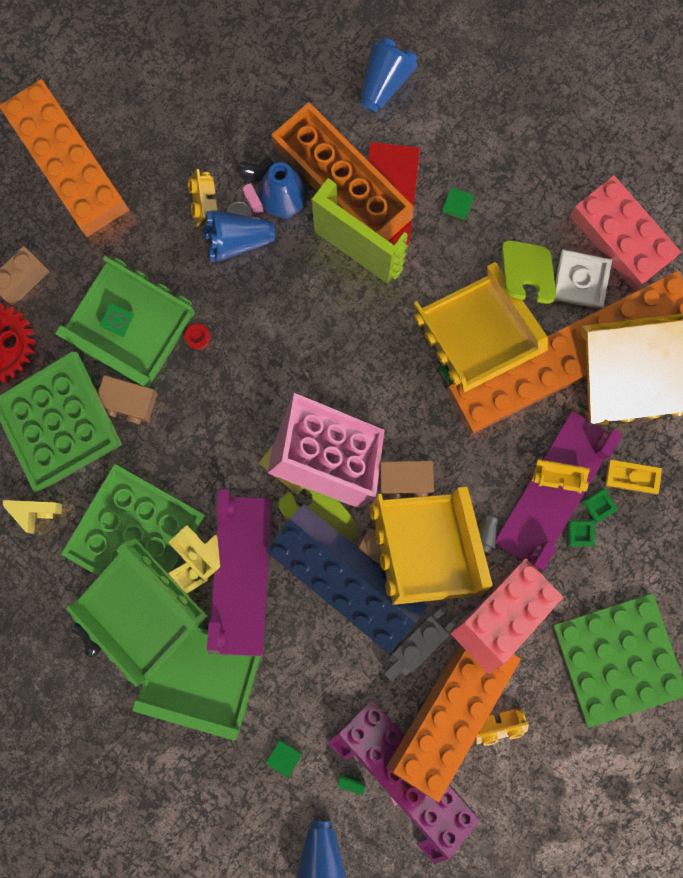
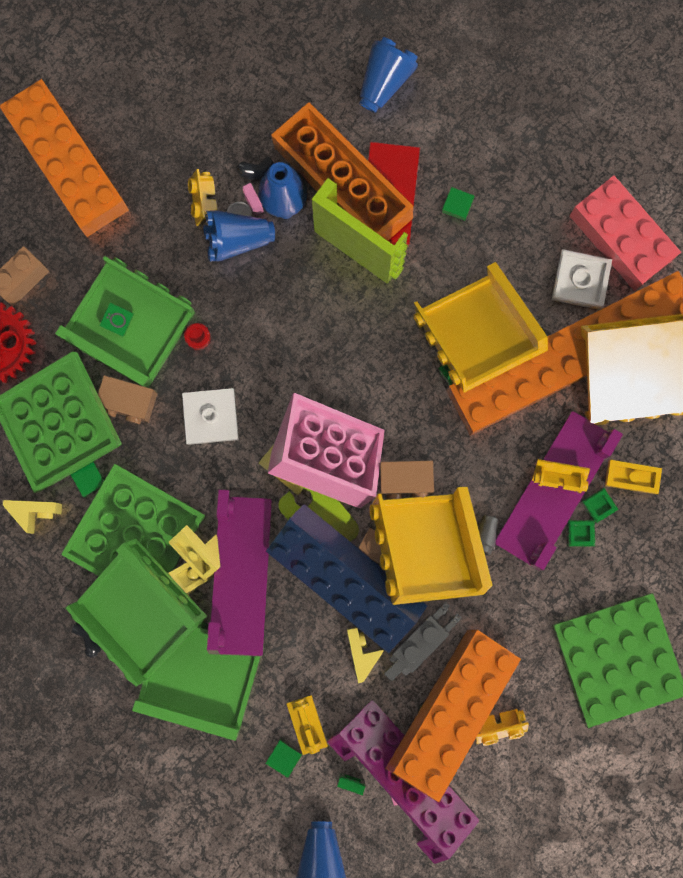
(88, 479): none -> green tile
(210, 416): none -> white plate
(307, 725): none -> yellow hinge
(362, 660): none -> light yellow slope
(507, 616): coral brick -> none
(528, 265): lime piece -> none

